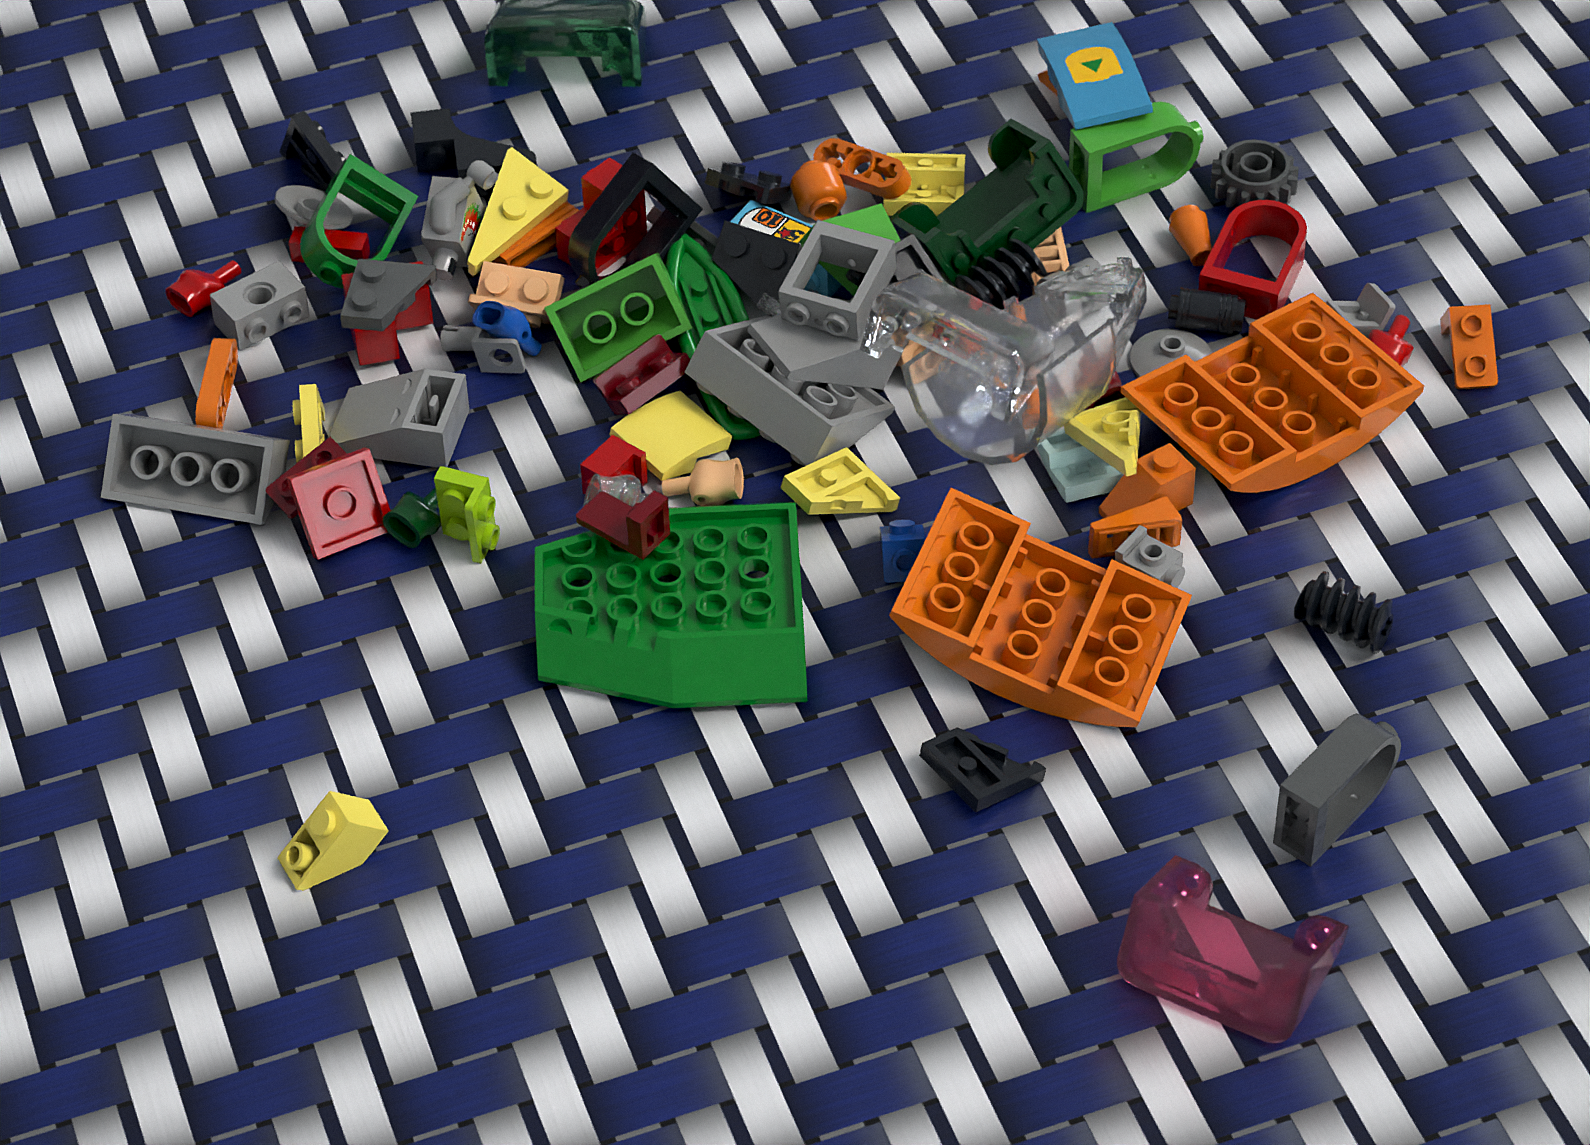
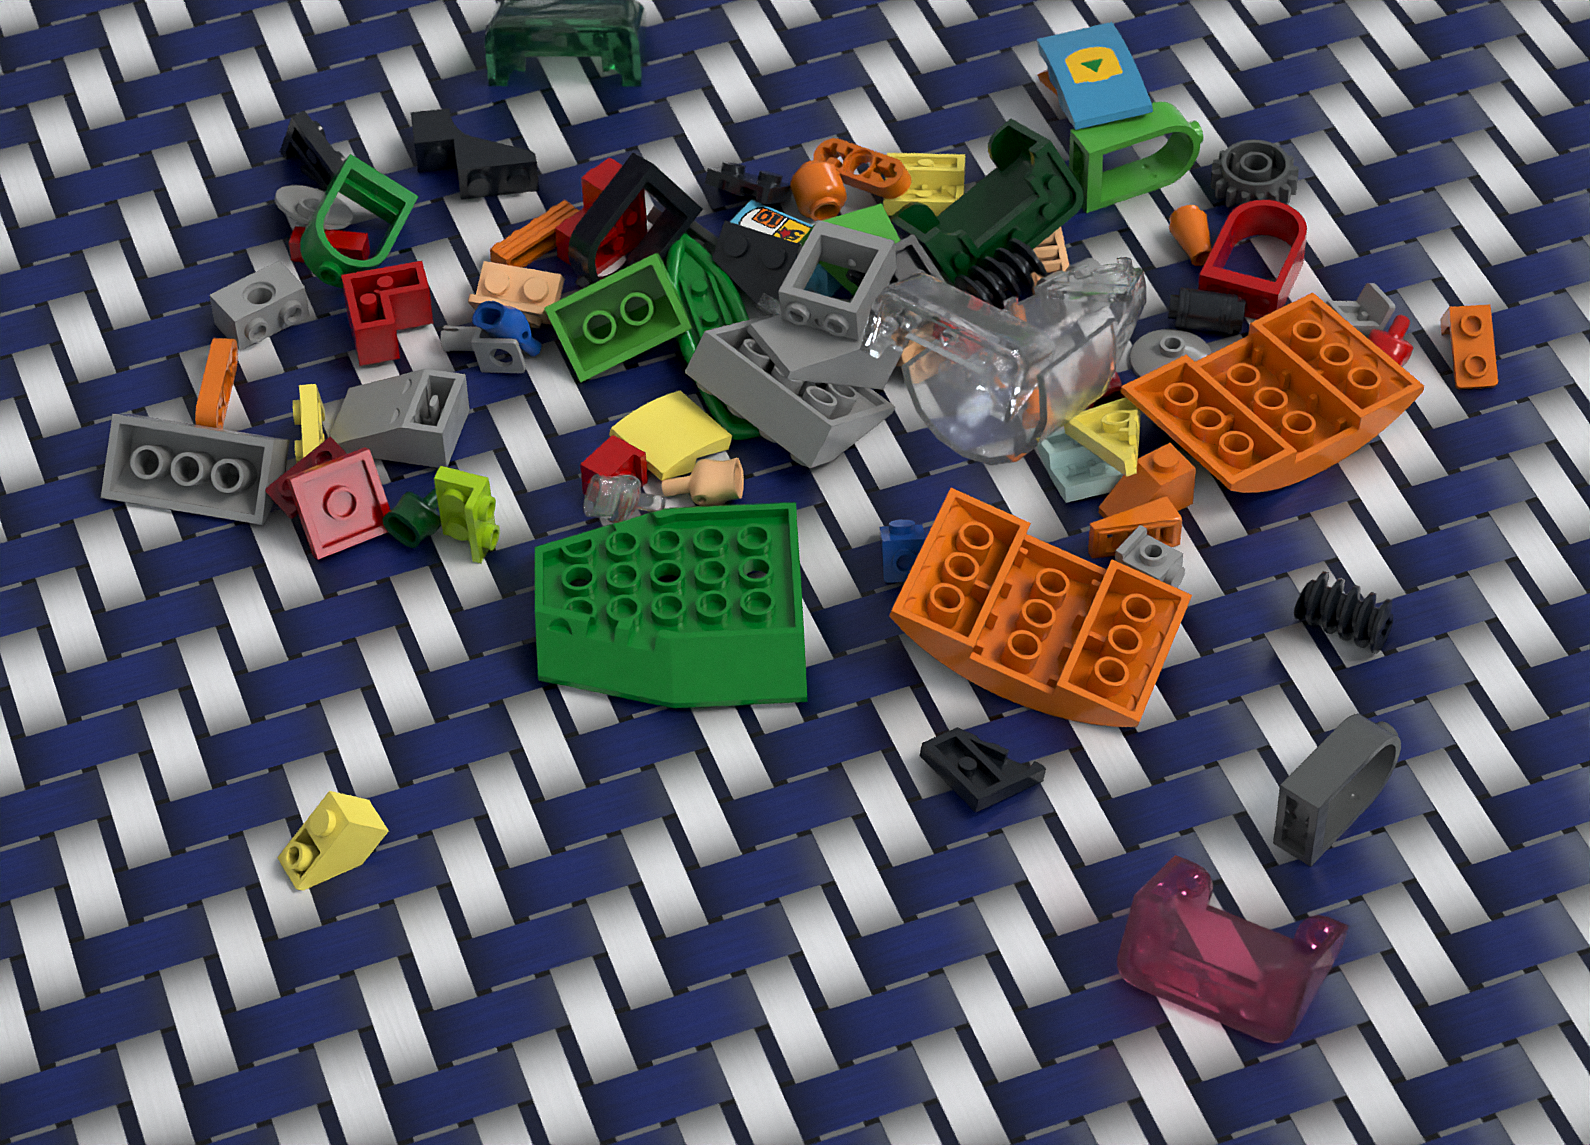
(194, 287): red piece -> none
(382, 291): dark grey wing -> none
(454, 217): light grey torso -> none
(517, 204): light yellow wing -> none
(631, 528): dark red bracket -> none
(640, 375): dark red bracket -> none
(839, 486): light yellow wing -> none

